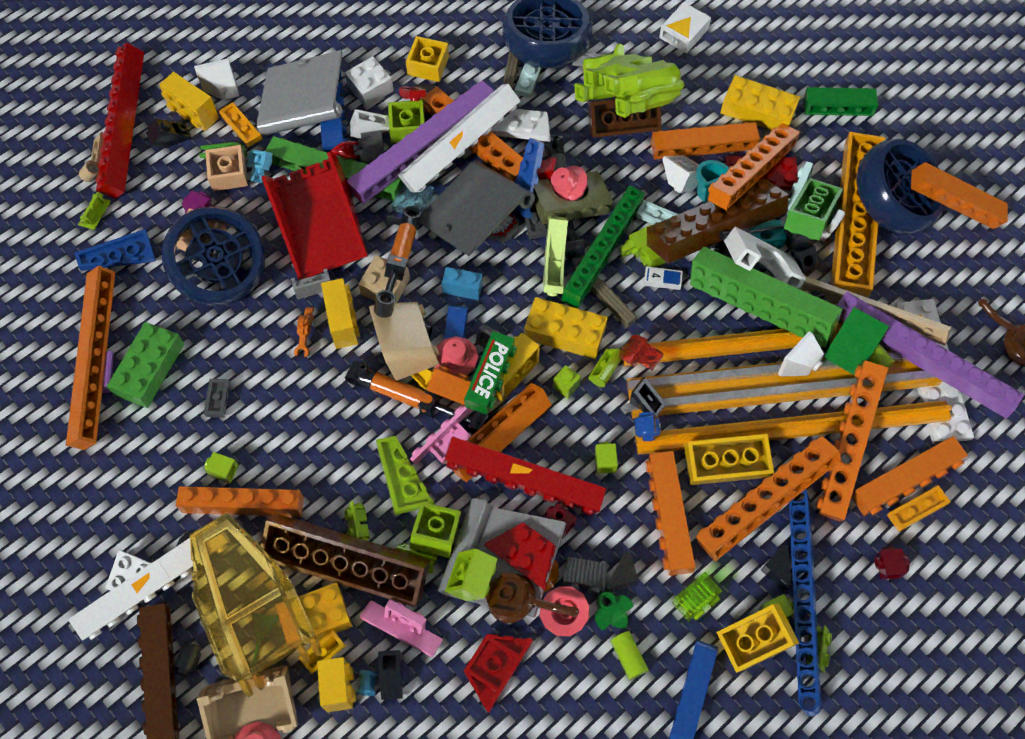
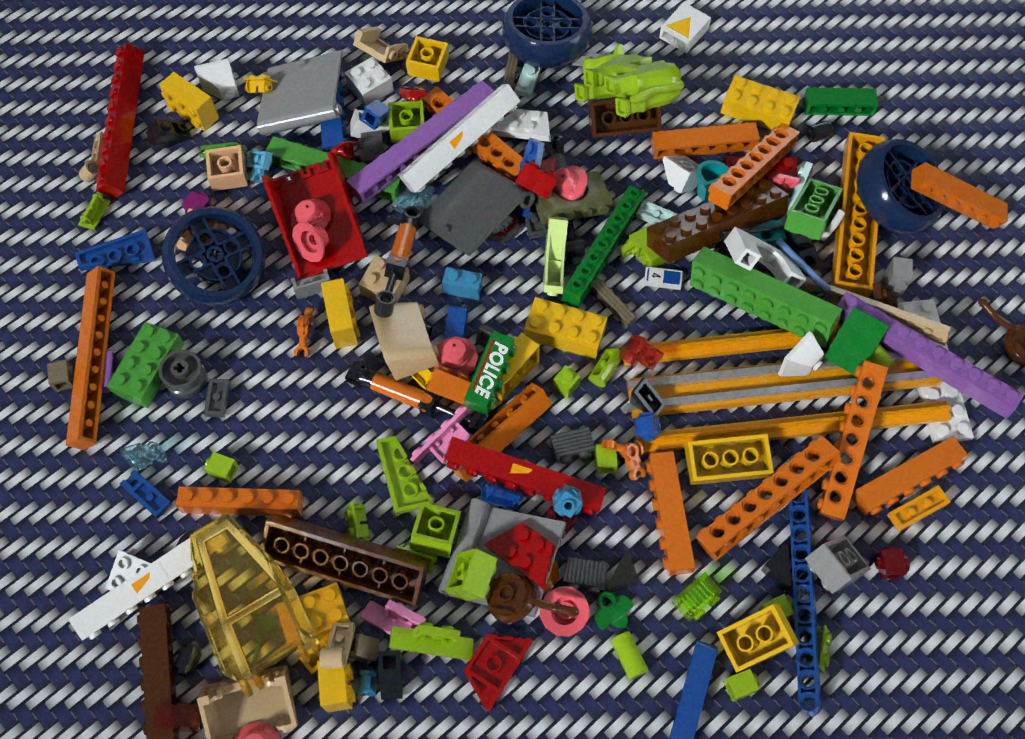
(60, 375): none -> dark tan brick
(141, 456): none -> clear light blue plate
(146, 494): none -> blue plate
(178, 716): none -> clear red brick
(183, 373): none -> dark grey wheel
(240, 124): light orange plate -> none
(258, 84): none -> yellow hinge
(310, 241): none -> coral hat
(312, 211): none -> coral hat
(338, 646): none -> tan plate
(364, 648): none -> dark tan brick
(368, 41): none -> tan panel
(375, 114): none -> blue brick
(432, 641): none -> lime bracket
(501, 496): none -> blue hinge
(536, 180): none -> red brick
(564, 495): none -> dark azure brick
(572, 445): none -> dark grey brick
(631, 453): none -> orange piece
(742, 685): none -> lime brick
(785, 182): none -> coral tile
(803, 265): none -> medium blue bar
(819, 131): none -> black brick
(837, 564): none -> light grey brick
(884, 296): none -> reddish brown slope
(898, 275): none -> light grey brick

